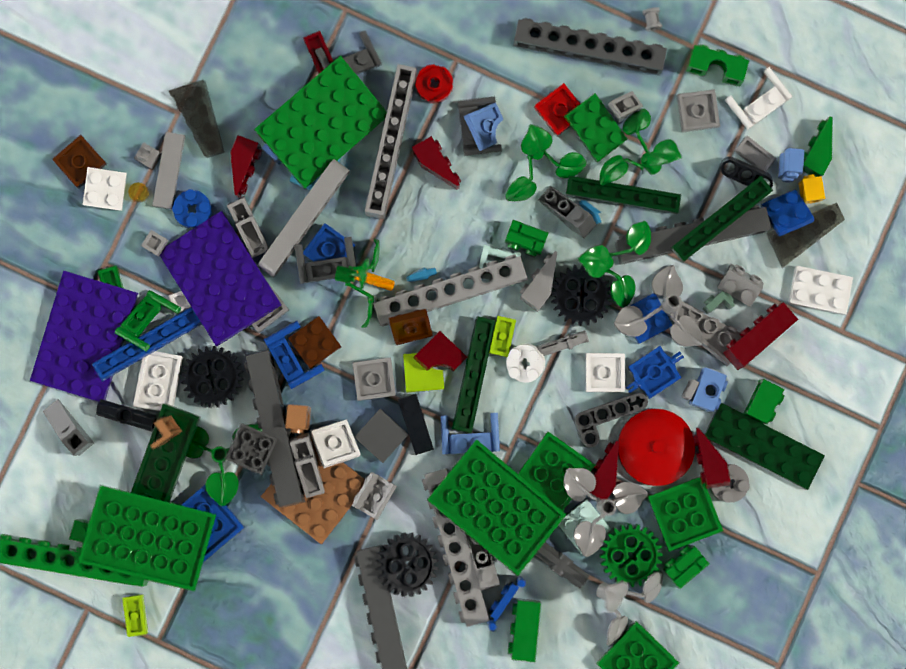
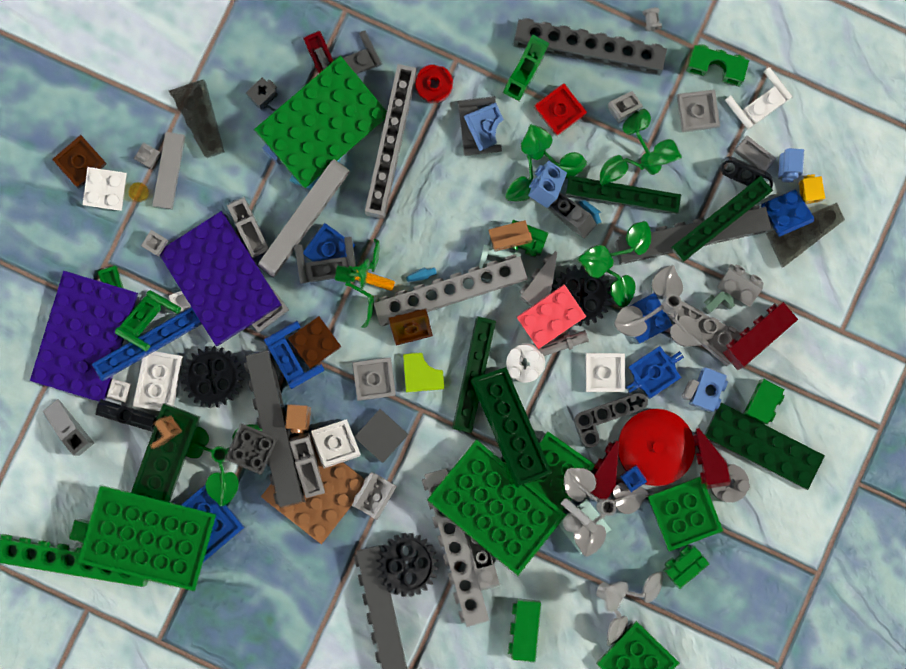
(119, 390): none -> white tile
(135, 615): lime plate -> none
(191, 198): blue plate -> none
(243, 158): dark red slope -> none
(260, 99): none -> dark grey brick
(415, 424): black slope -> none
(432, 160): dark red slope -> none
(440, 352): dark red tile -> none
(461, 442): medium blue plate -> none
(502, 336): lime plate -> none
(507, 594): blue plate -> none
(510, 236): none -> medium nougat panel
(511, 427): none -> dark green plate
(526, 68): none -> green arch
(547, 183): none -> medium blue brick
(551, 316): none -> coral plate
(562, 565): dark grey piece -> none
(576, 518): none -> light grey tile
(595, 127): green plate -> none
(617, 542): green gear -> none
(633, 478): none -> blue tile
(820, 150): green slope -> none
(820, 290): white plate -> none

